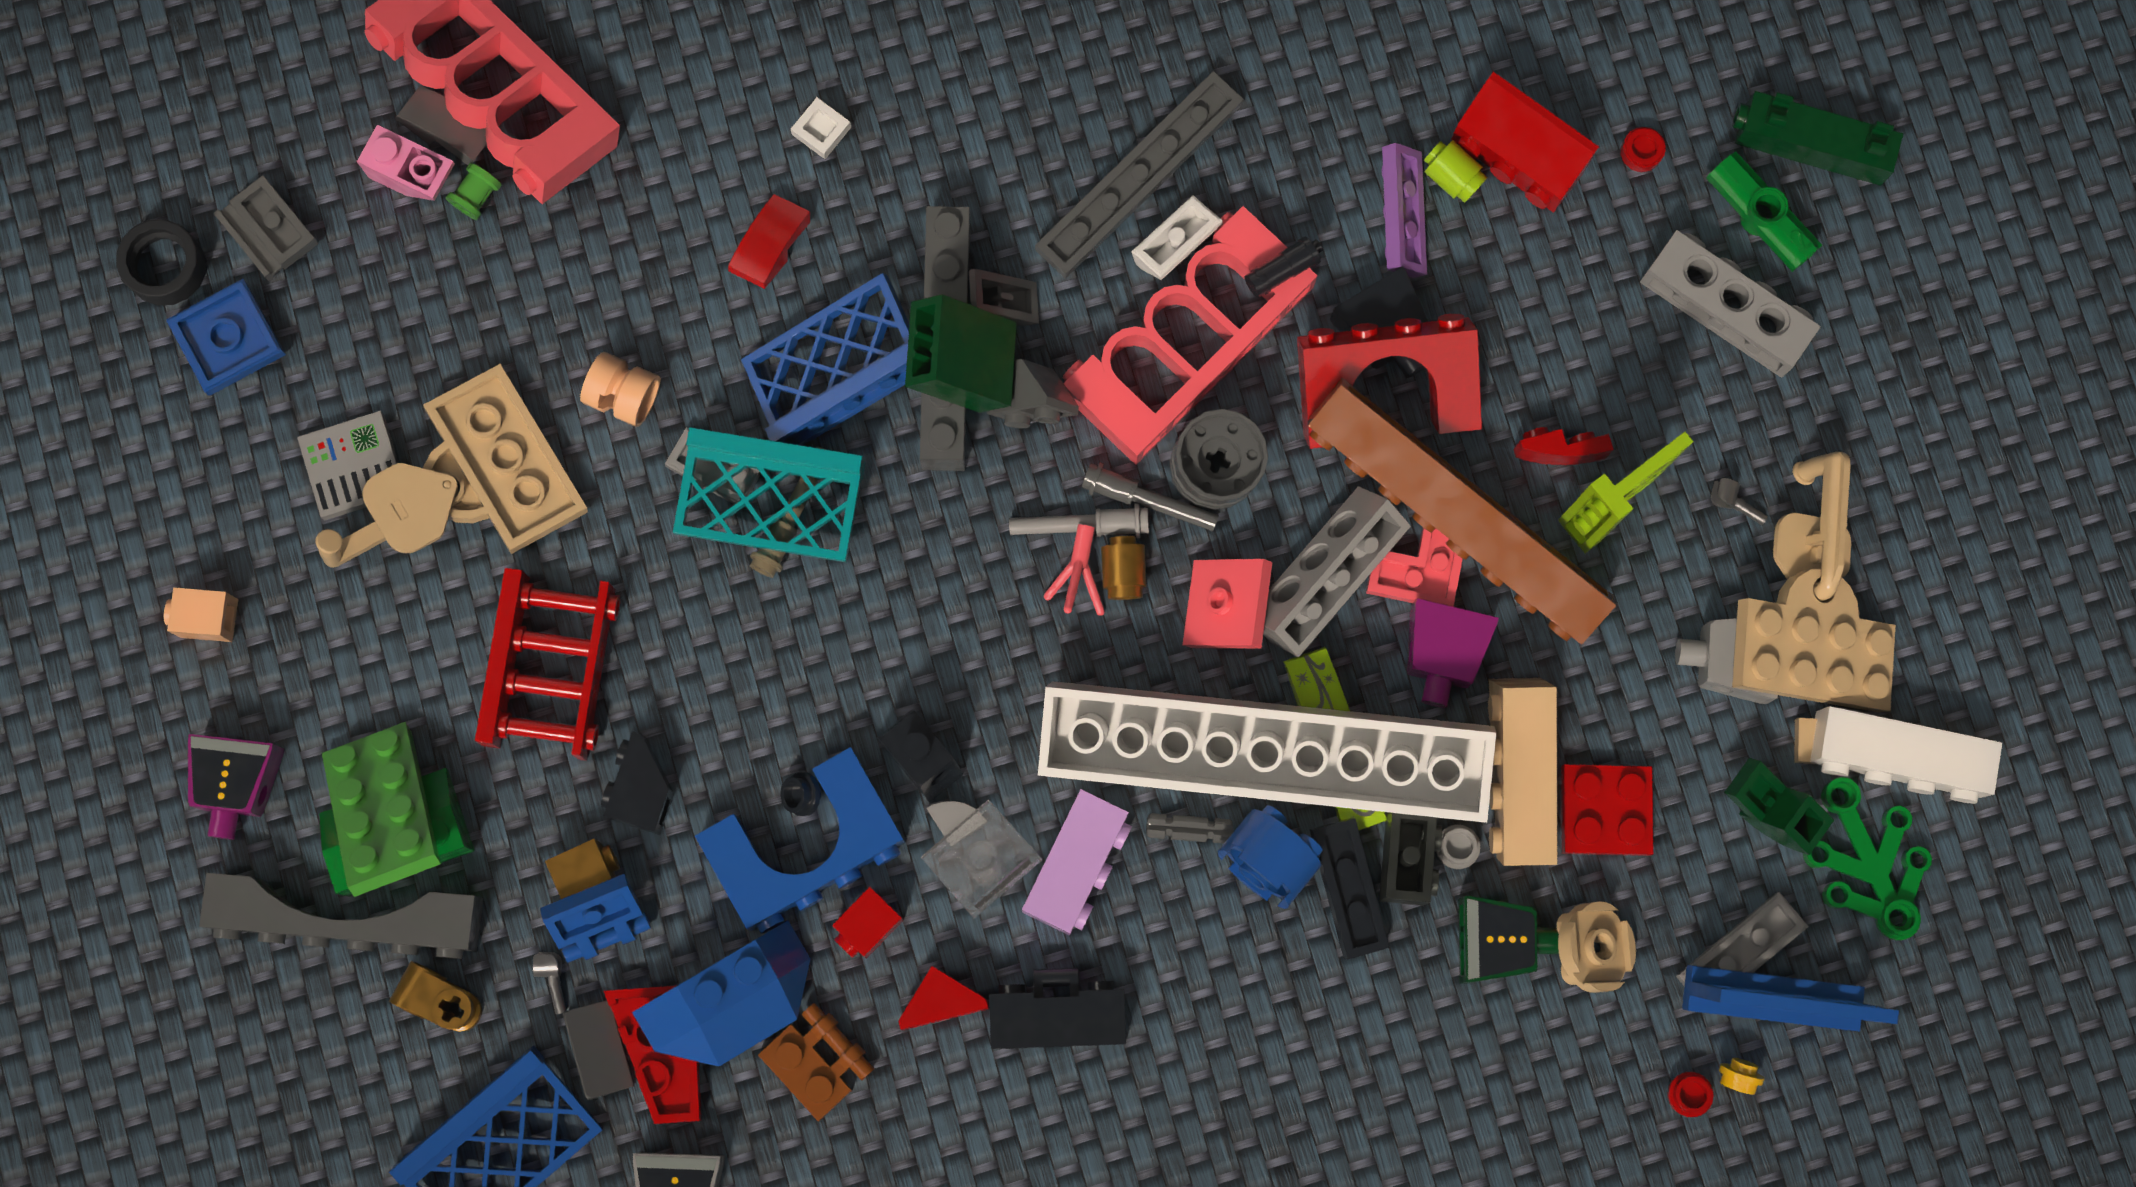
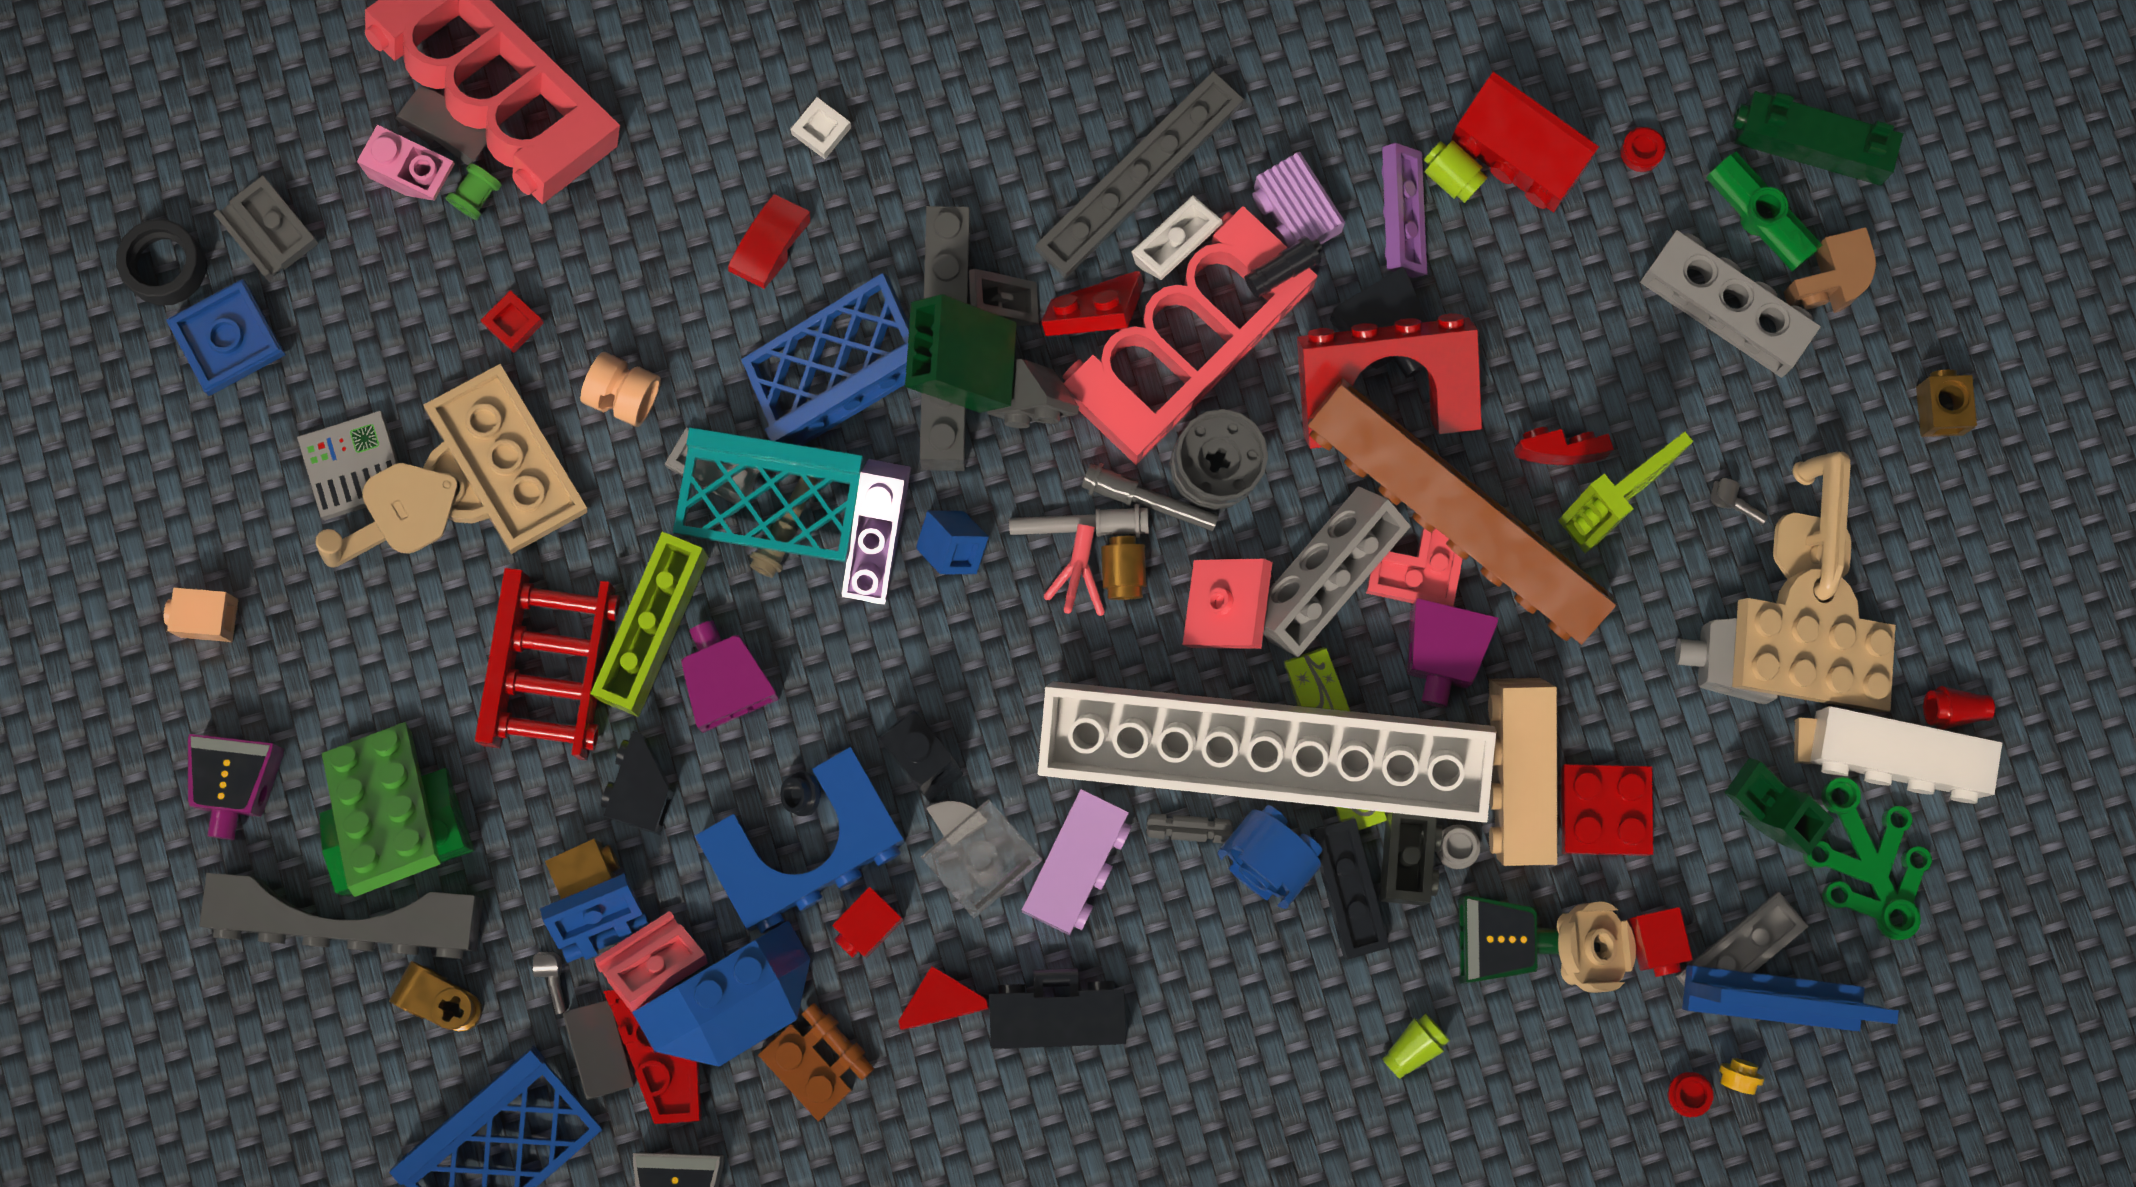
(512, 321): none -> red plate
(650, 624): none -> lime brick
(651, 961): none -> coral plate
(723, 678): none -> magenta torso
(875, 530): none -> slope
(952, 542): none -> blue panel
(1095, 308): none -> red wing
(1297, 202): none -> lavender brick
(1416, 1046): none -> lime cone
(1661, 941): none -> red brick
(1846, 272): none -> medium nougat brick
(1937, 420): none -> pearl gold brick
(1955, 707): none -> red cone

